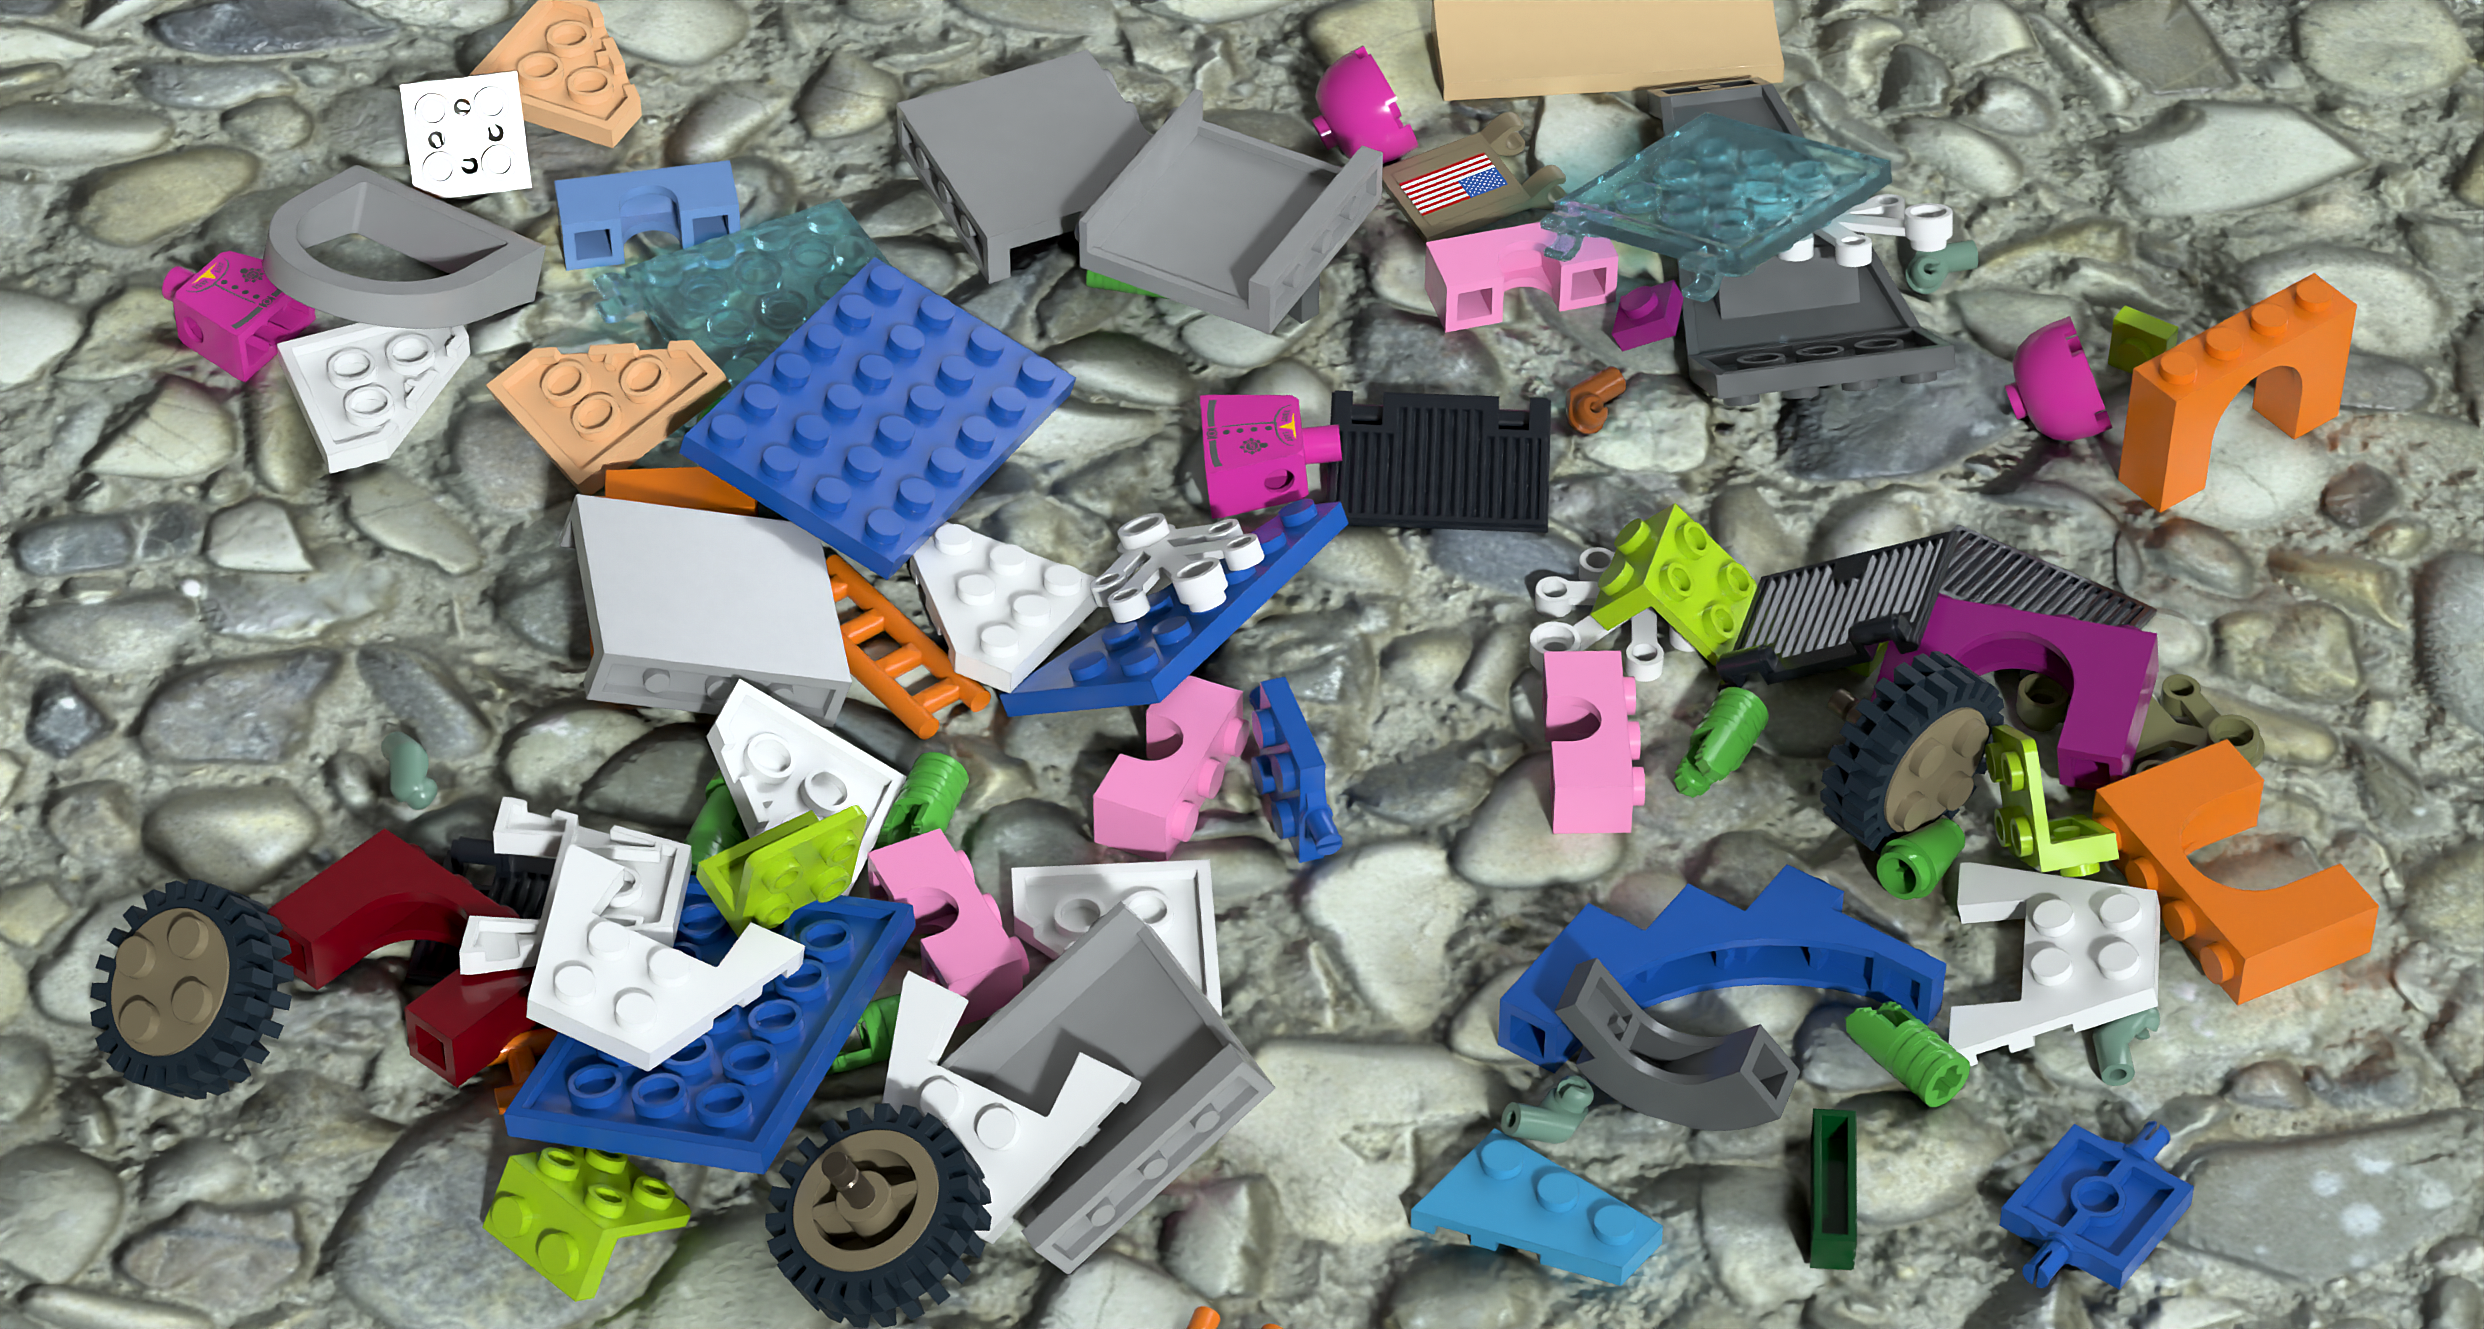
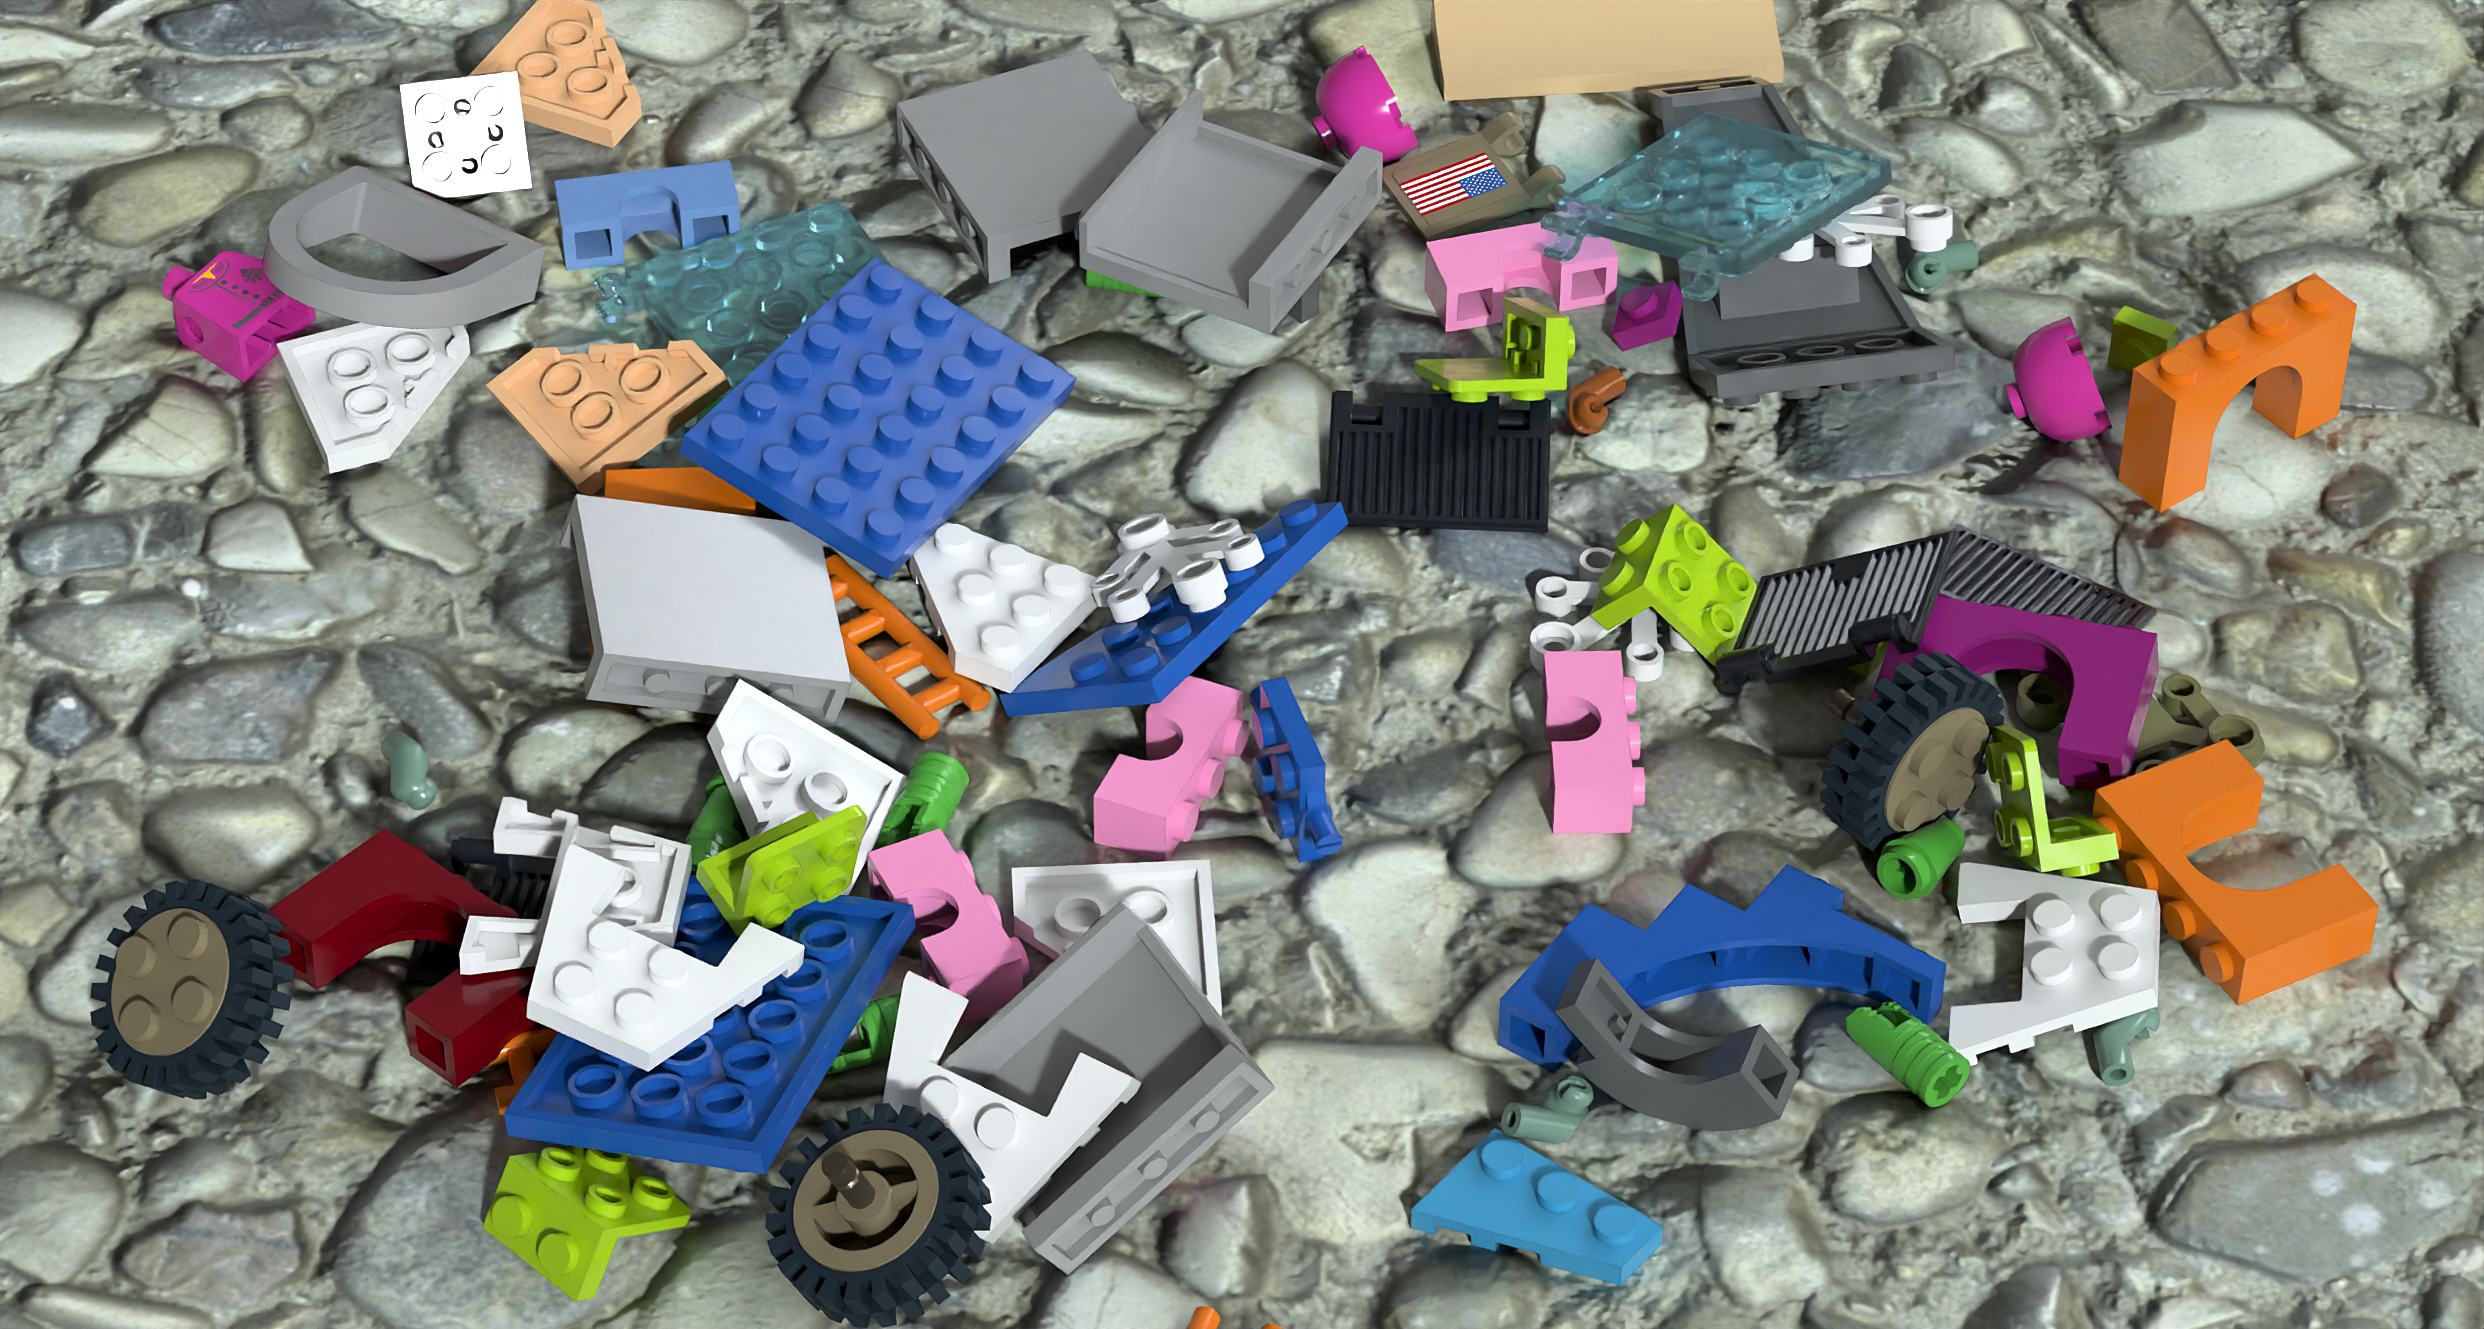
(1260, 451): dark pink torso -> none
(1532, 359): none -> lime bracket
(1721, 740): bright green hinge -> none
(1833, 1189): dark green piece -> none
(2096, 1205): blue plate -> none

